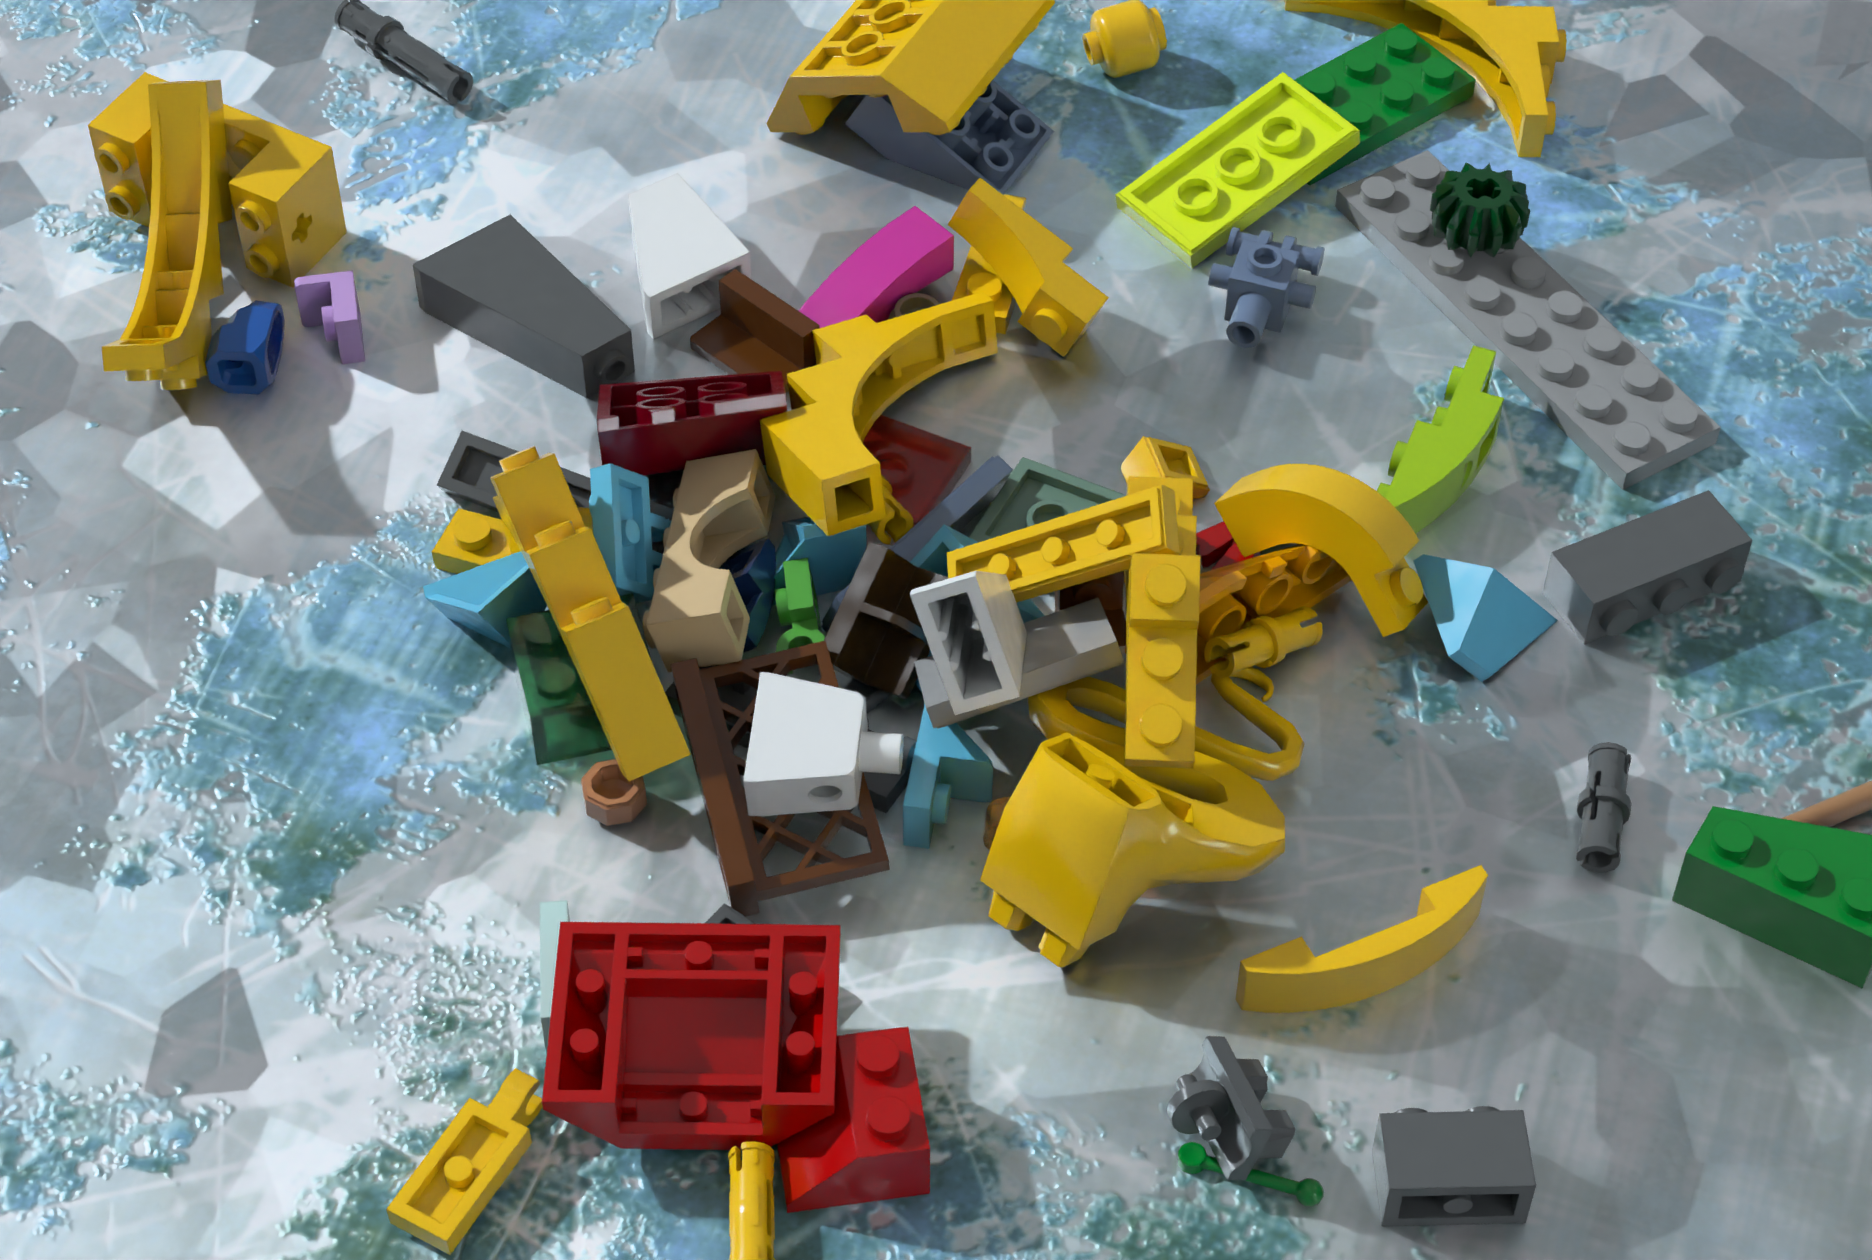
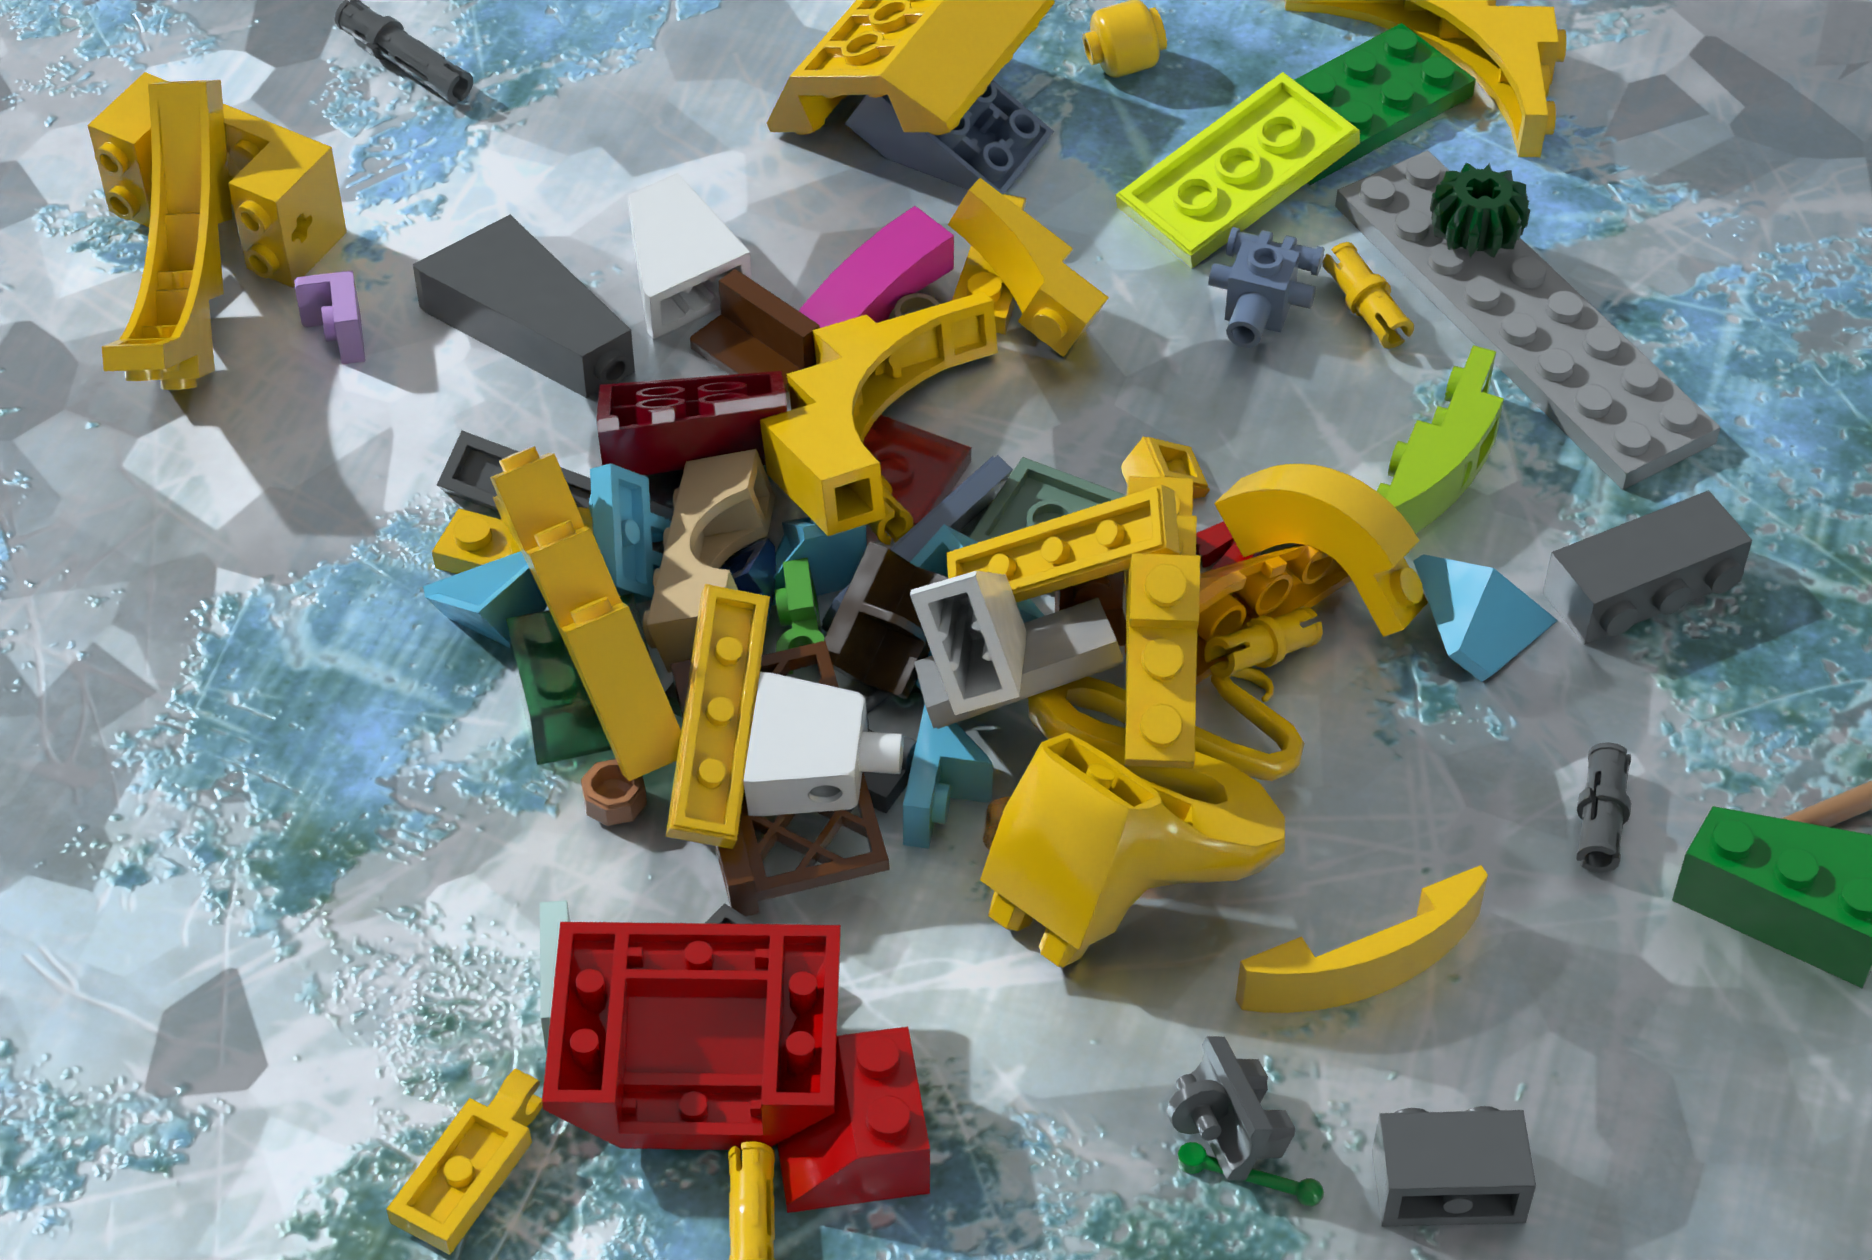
(247, 349): blue rock -> none
(718, 717): none -> yellow tile
(1368, 295): none -> yellow pin

